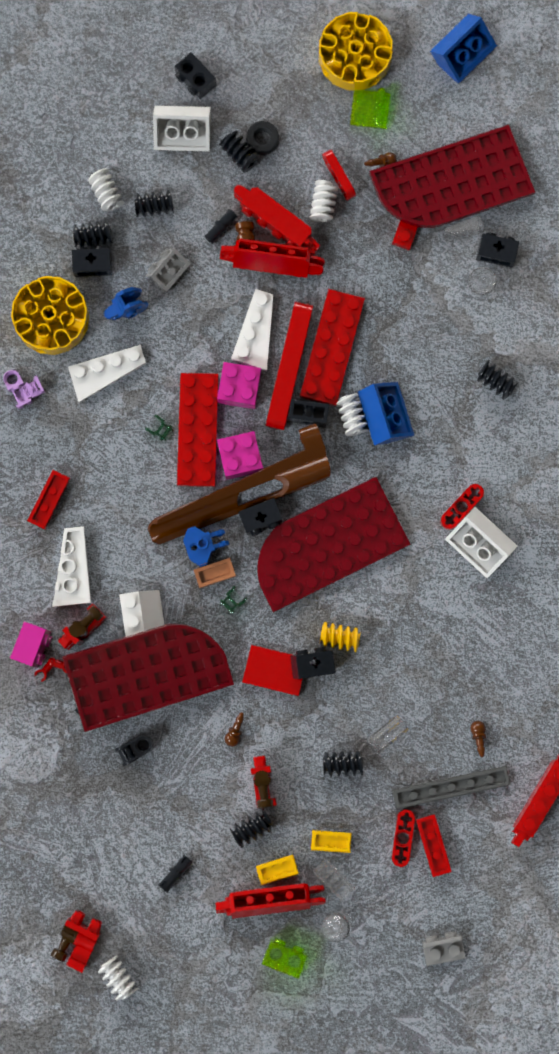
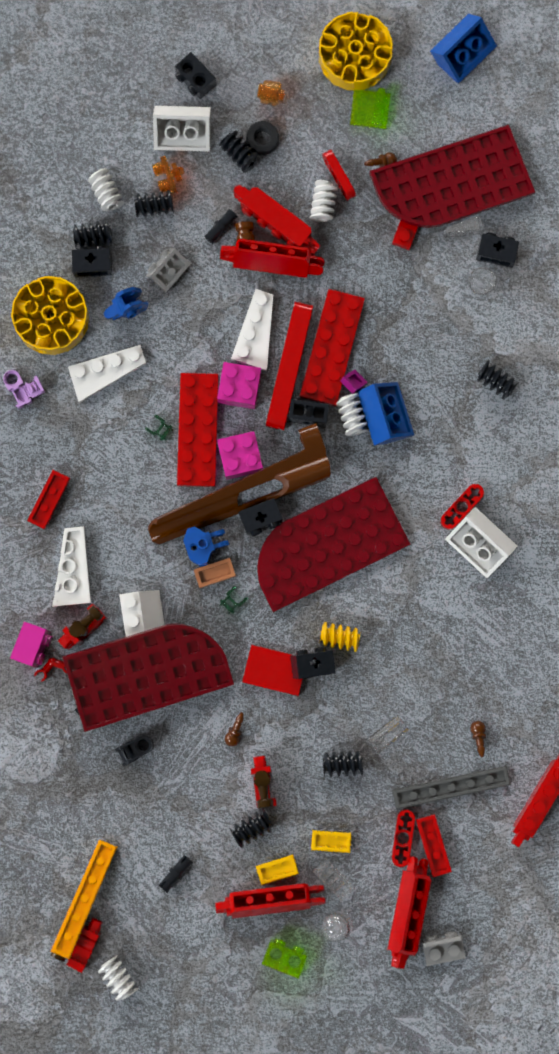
(84, 899): none -> light orange tile
(163, 168): none -> clear orange hips
(270, 92): none -> clear orange head
(353, 381): none -> magenta plate
(409, 912): none -> red hinge

